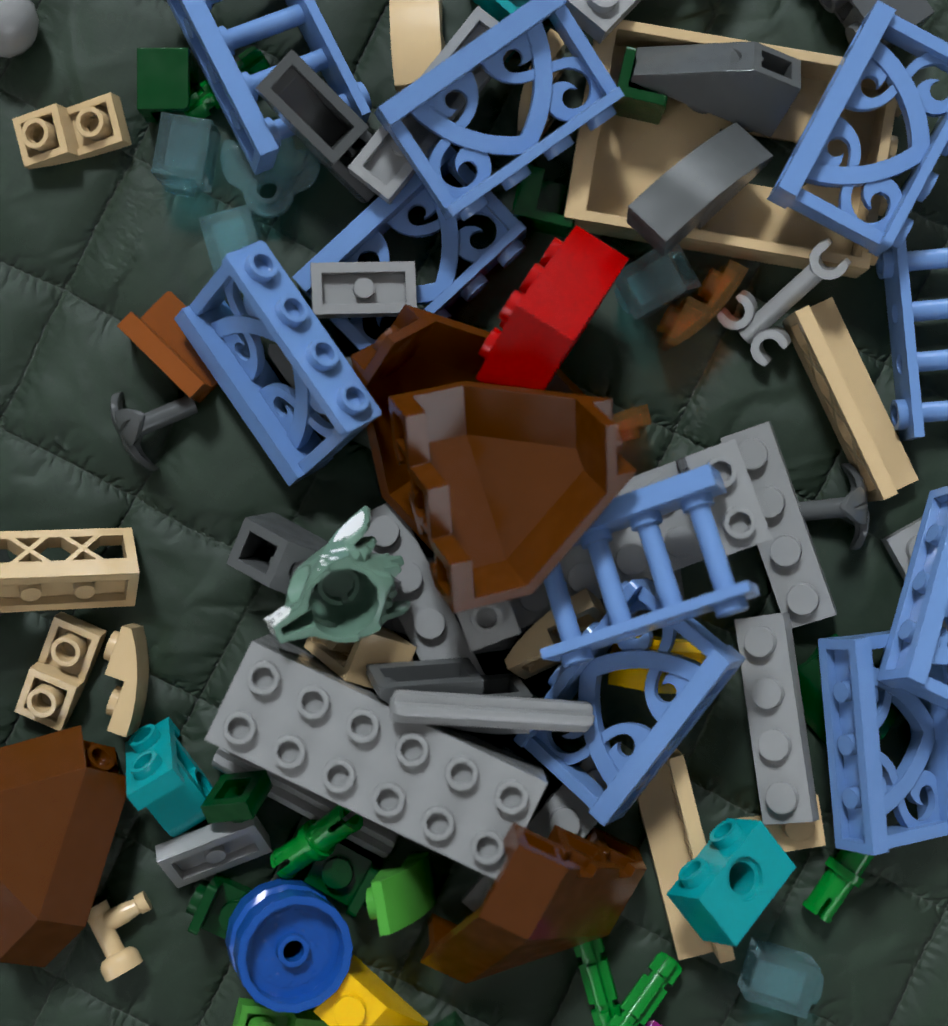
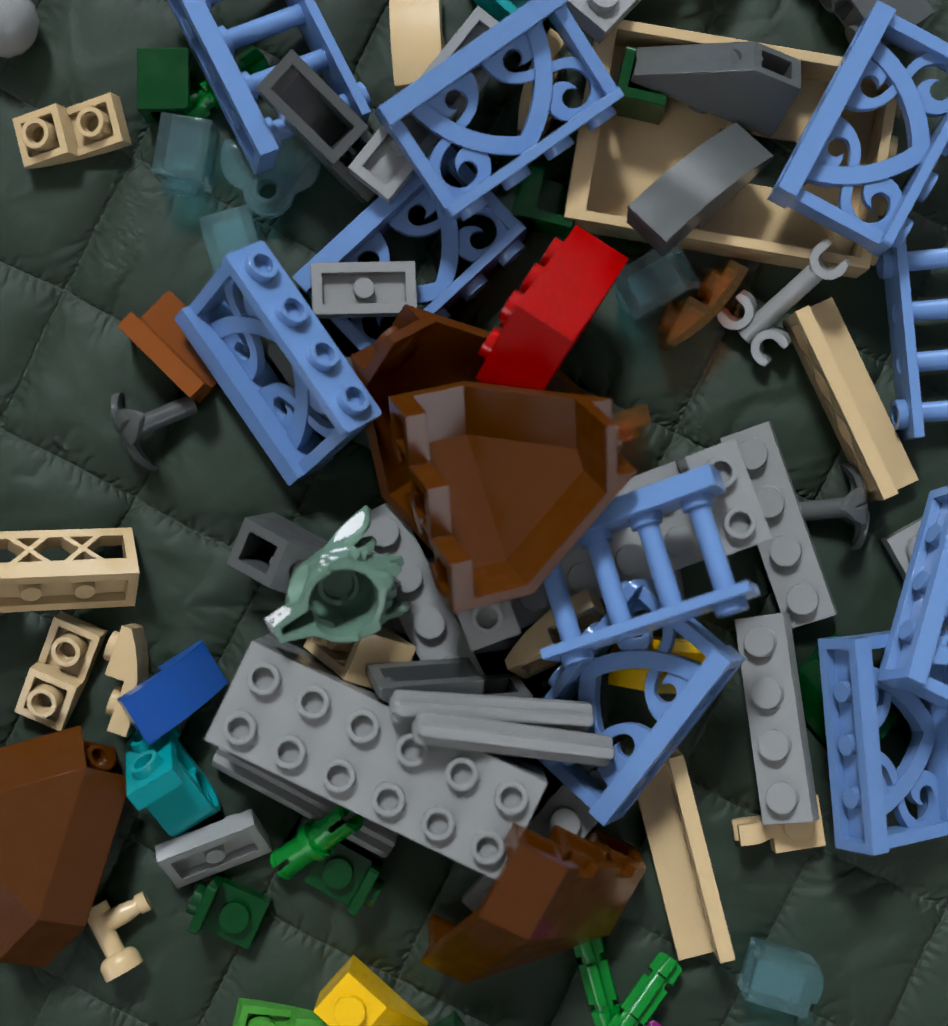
(173, 692): none -> blue slope
(236, 797): dark green plate -> none
(307, 969): blue wheel -> none
(401, 894): bright green slope -> none
(512, 739): none -> light grey axle
(731, 880): teal brick -> none
(836, 883): green pin -> none

